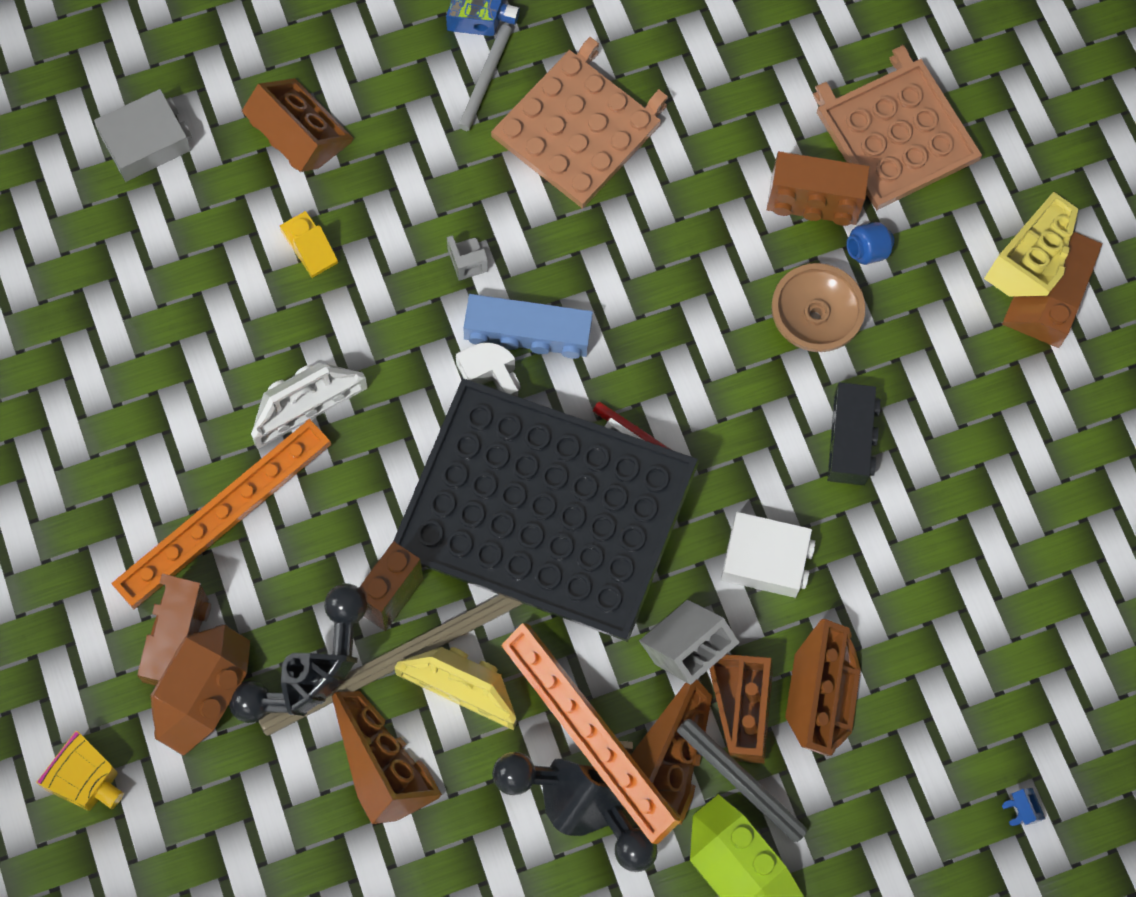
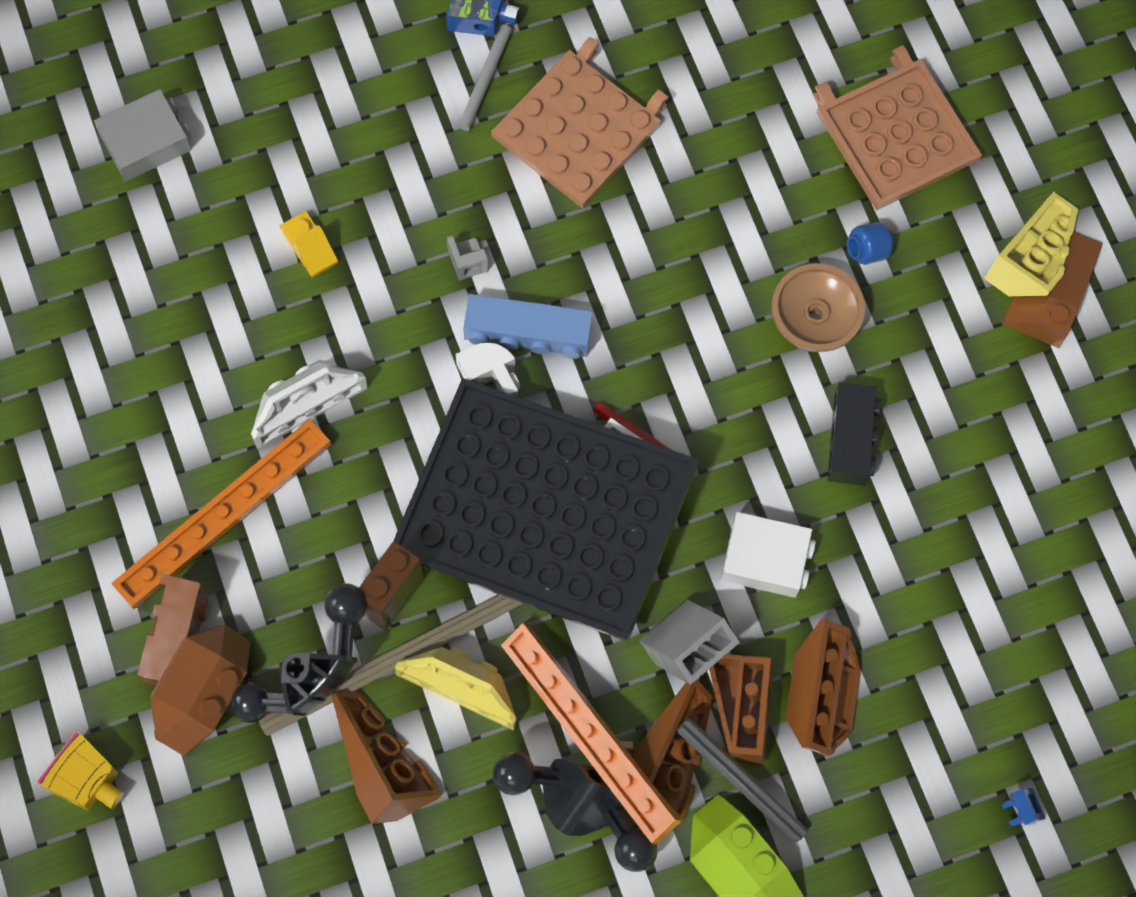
(296, 124): dark orange slope -> none
(817, 188): dark orange brick -> none

